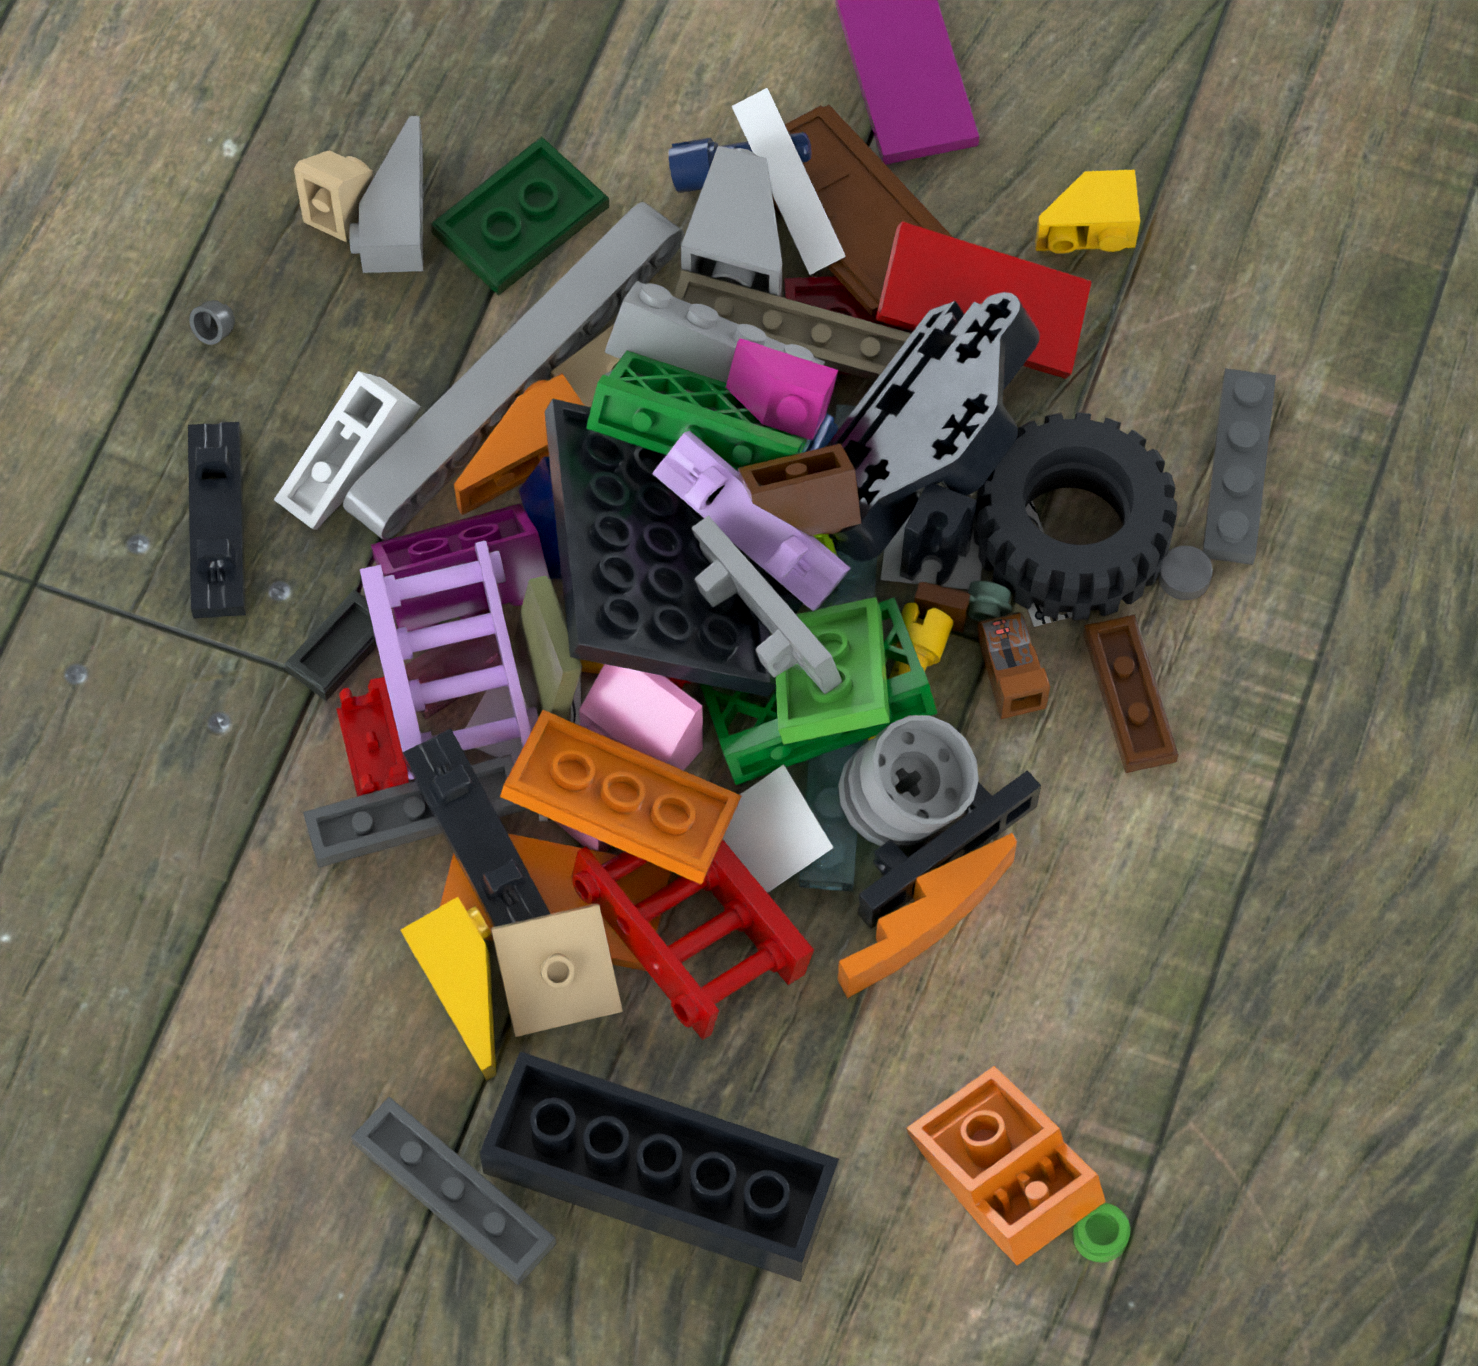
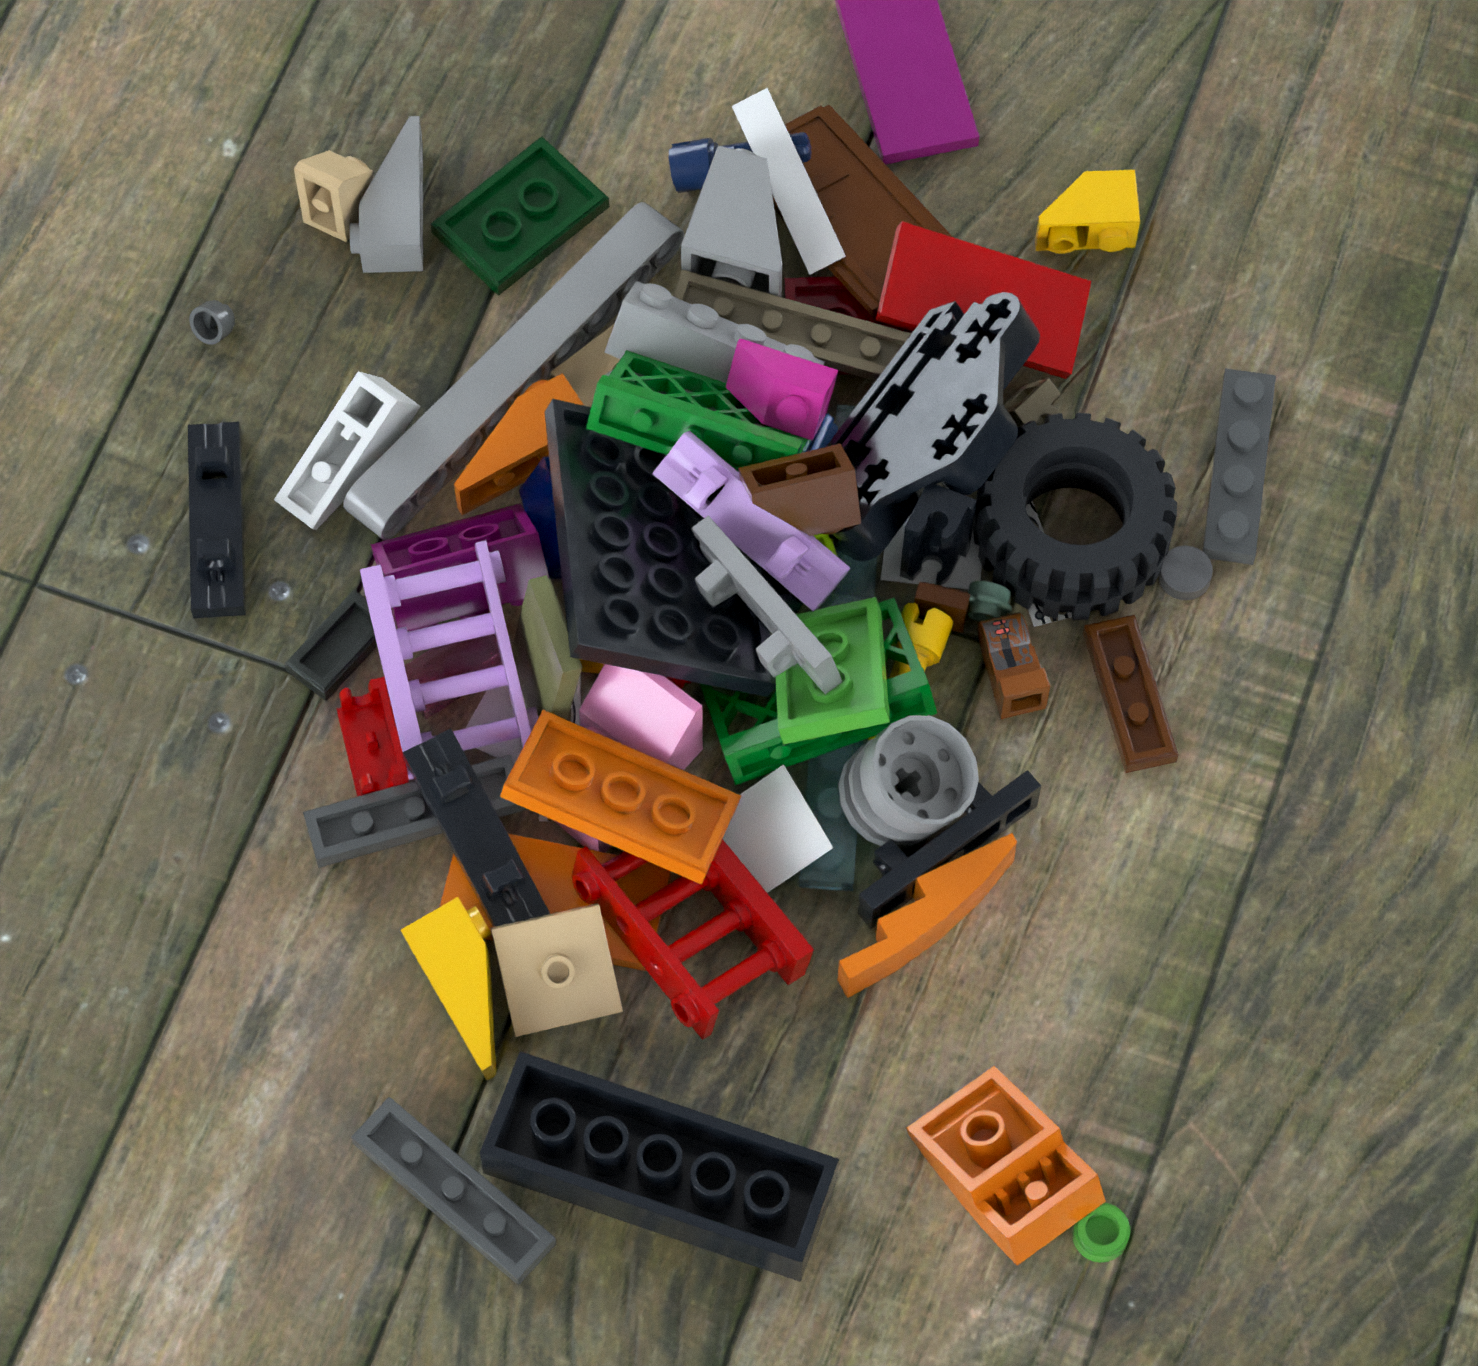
(1033, 401): none -> dark tan tile

